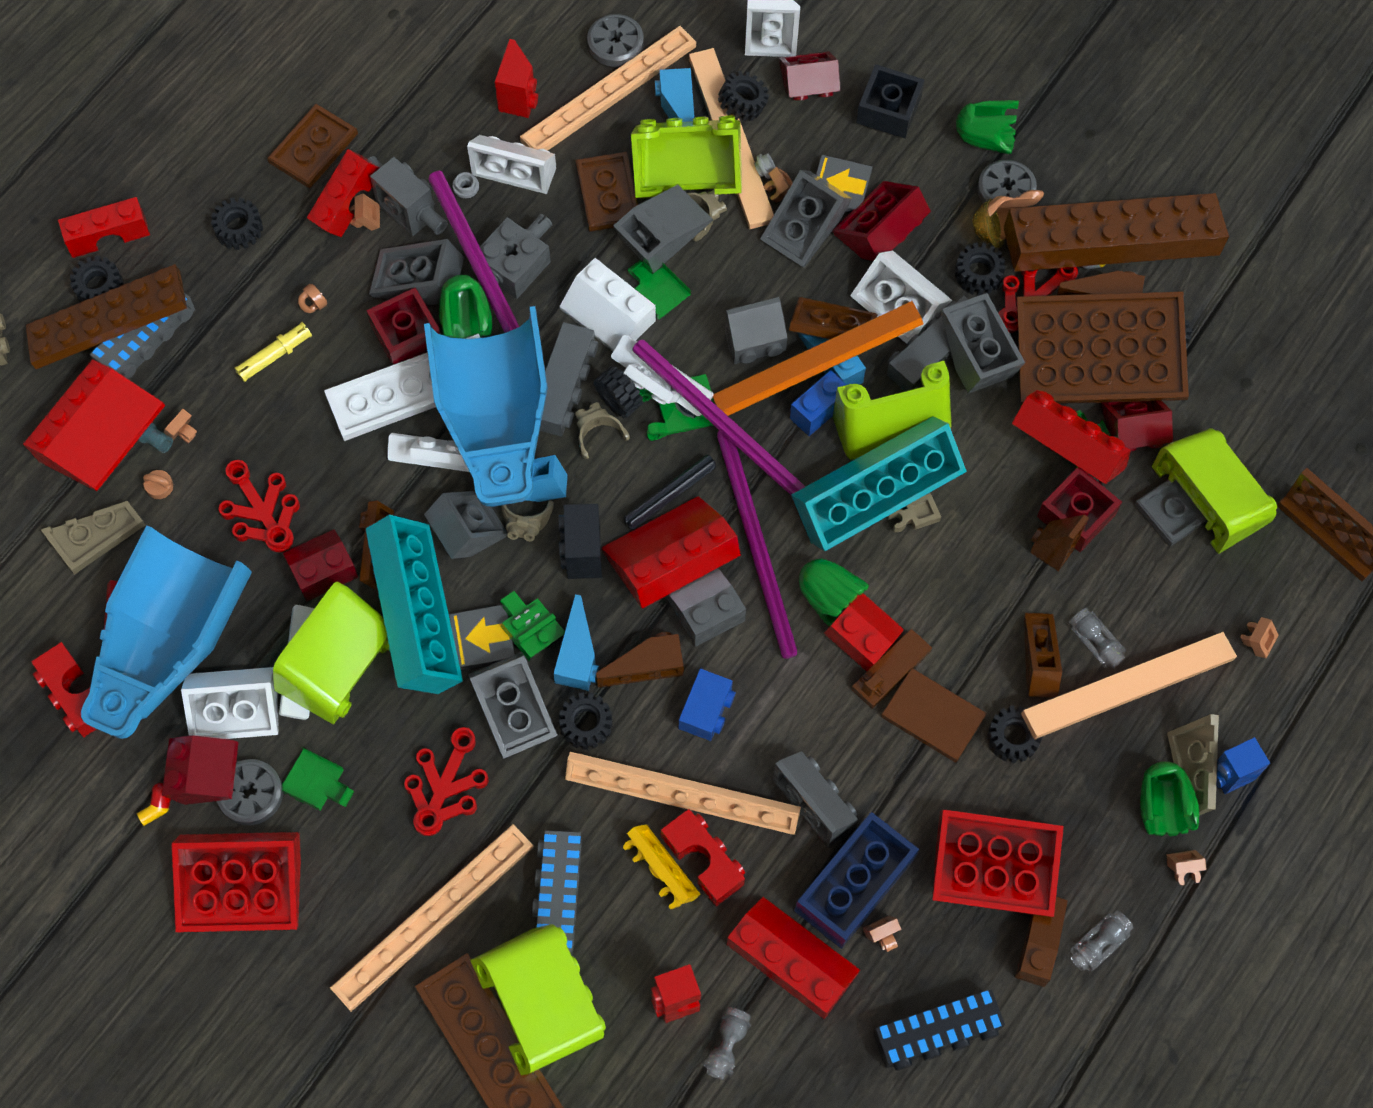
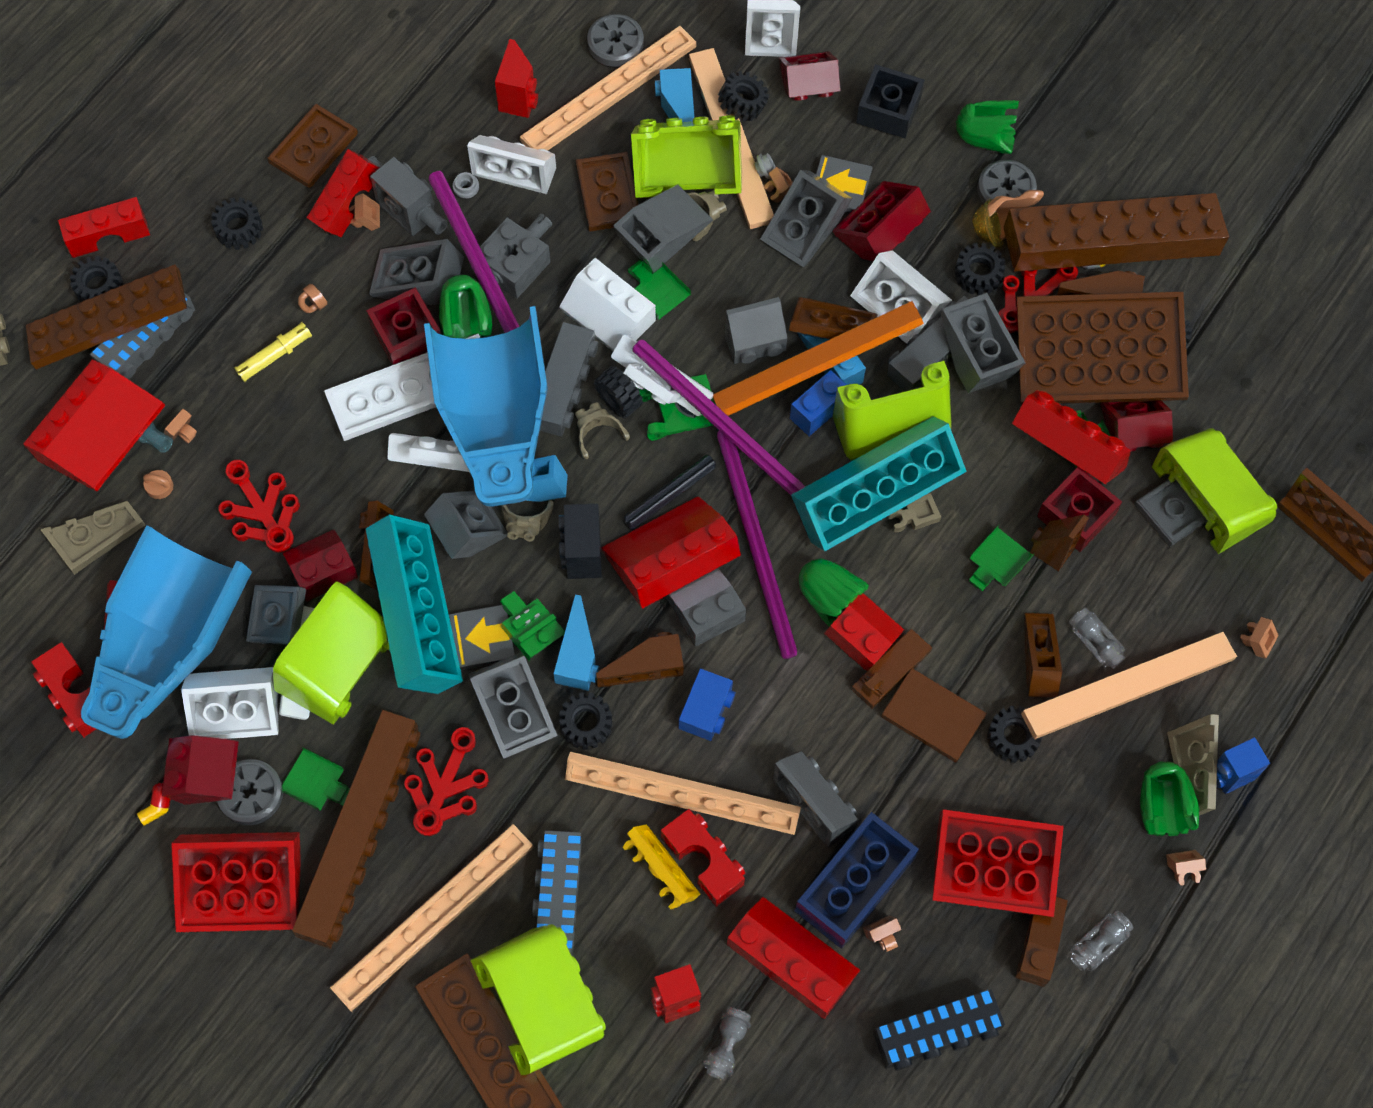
(275, 614): none -> dark grey tile
(356, 830): none -> reddish brown brick
(999, 559): none -> green piece

